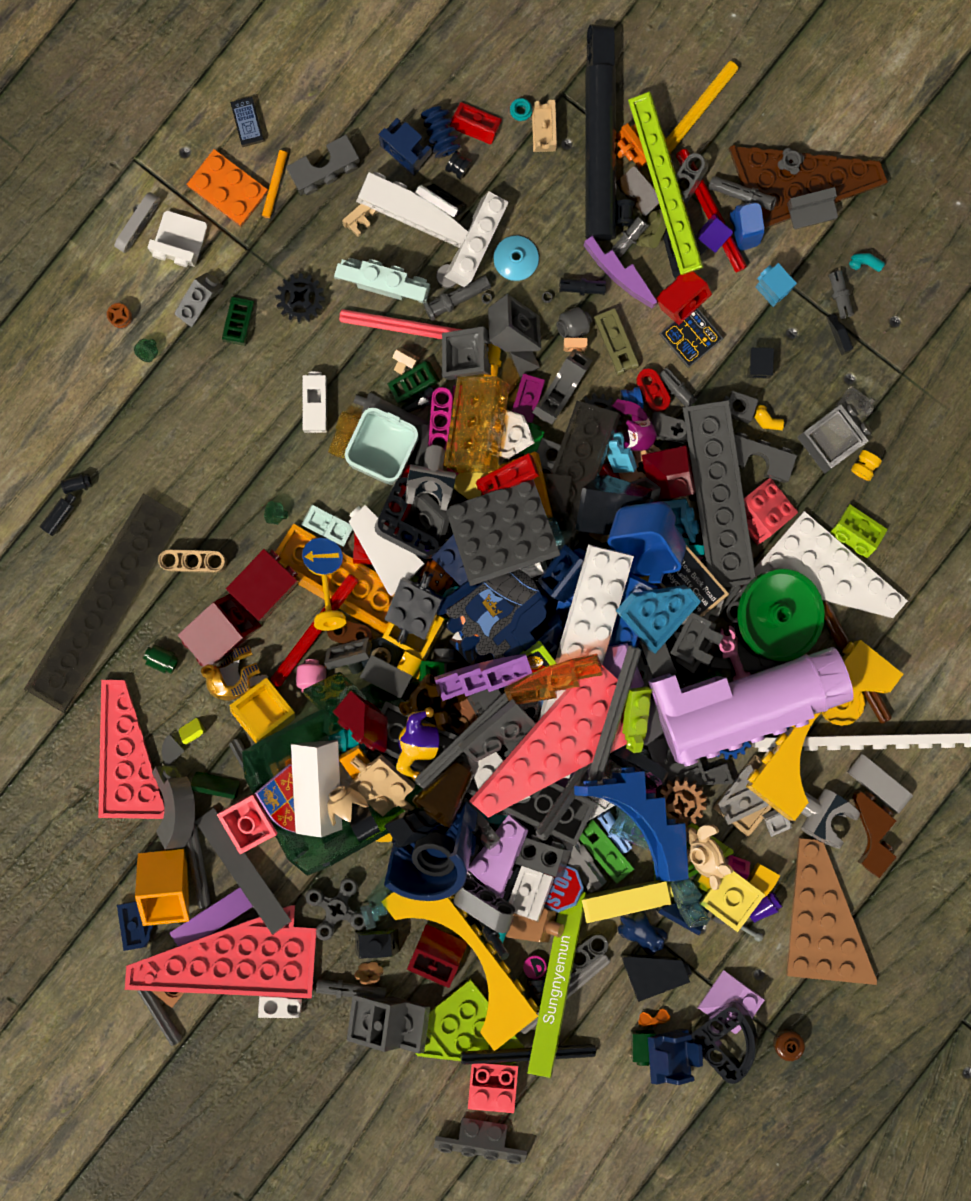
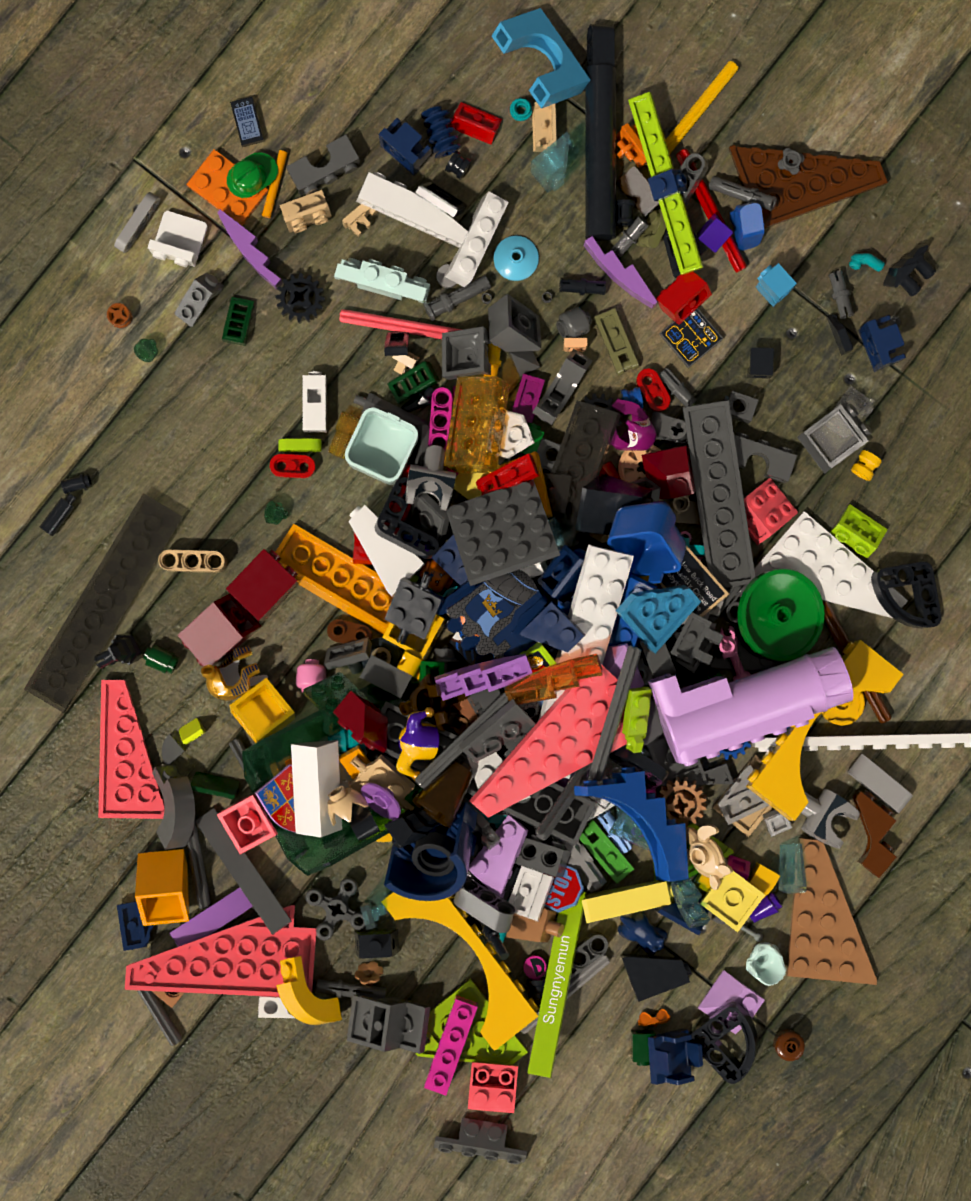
(122, 649): none -> black connector
(246, 244): none -> medium lavender slope
(252, 175): none -> green piece
(293, 465): none -> red plate
(300, 445): none -> lime beam
(300, 1000): none -> yellow arch
(306, 211): none -> tan bracket
(312, 633): red axle -> none
(324, 558): piece -> none
(327, 525): light aqua slope -> none
(381, 800): none -> medium lavender dish
(396, 344): none -> black tile
(437, 955): dark red slope -> none
(451, 1045): none -> dark pink brick
(524, 1054): black axle -> none
(537, 32): none -> dark azure arch
(551, 165): none -> clear light blue slope
(554, 629): none -> dark blue wing
(620, 458): medium azure plate -> none
(667, 184): none -> dark blue bracket
(685, 518): dark azure bracket -> none
(765, 421): yellow arm -> none
(766, 964): none -> light aqua hair
(792, 869): none -> clear light blue slope
(813, 208): dark grey panel -> none
(881, 342): none -> dark blue panel
(900, 272): none -> black connector
(918, 583): none -> black beam

